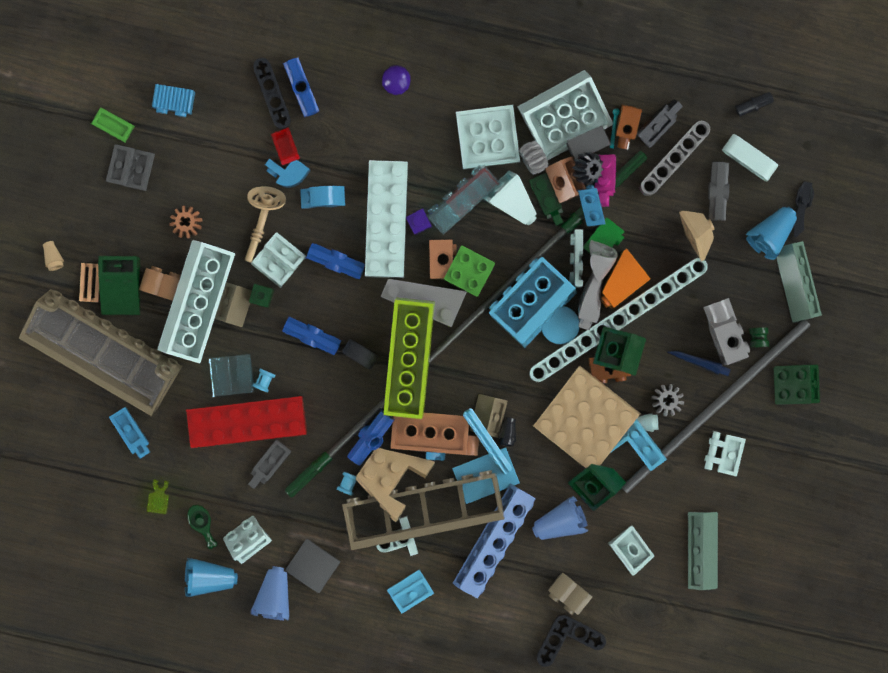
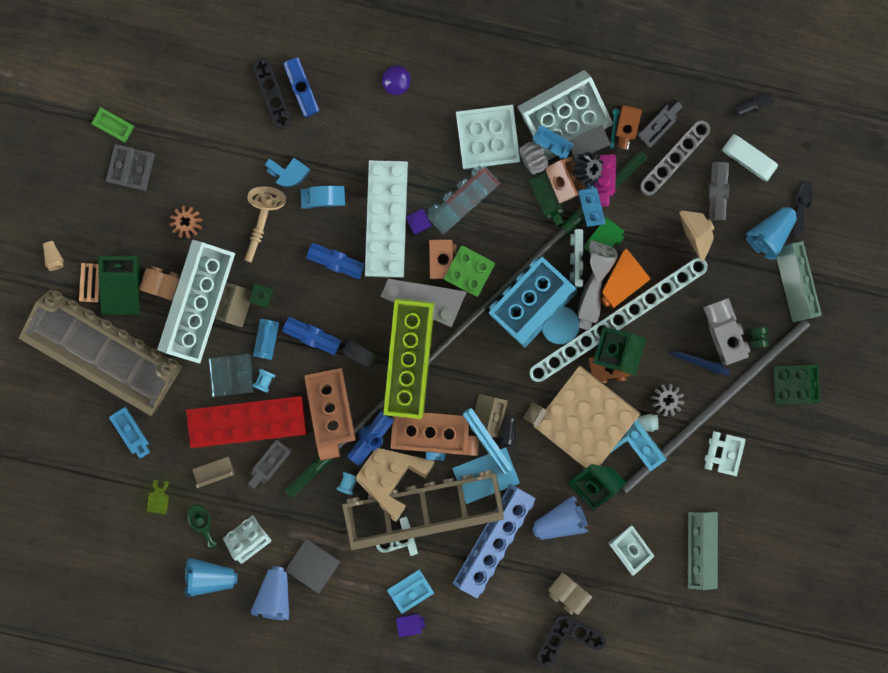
(173, 99): dark azure brick -> none
(213, 472): none -> dark tan panel
(266, 339): none -> dark azure hinge
(278, 260): light aqua slope -> none
(285, 146): red tile -> none
(328, 440): none -> nougat hinge
(410, 624): none -> dark purple brick
(512, 199): light aqua slope -> none
(535, 414): none -> dark tan tile
(553, 142): none -> dark azure hinge

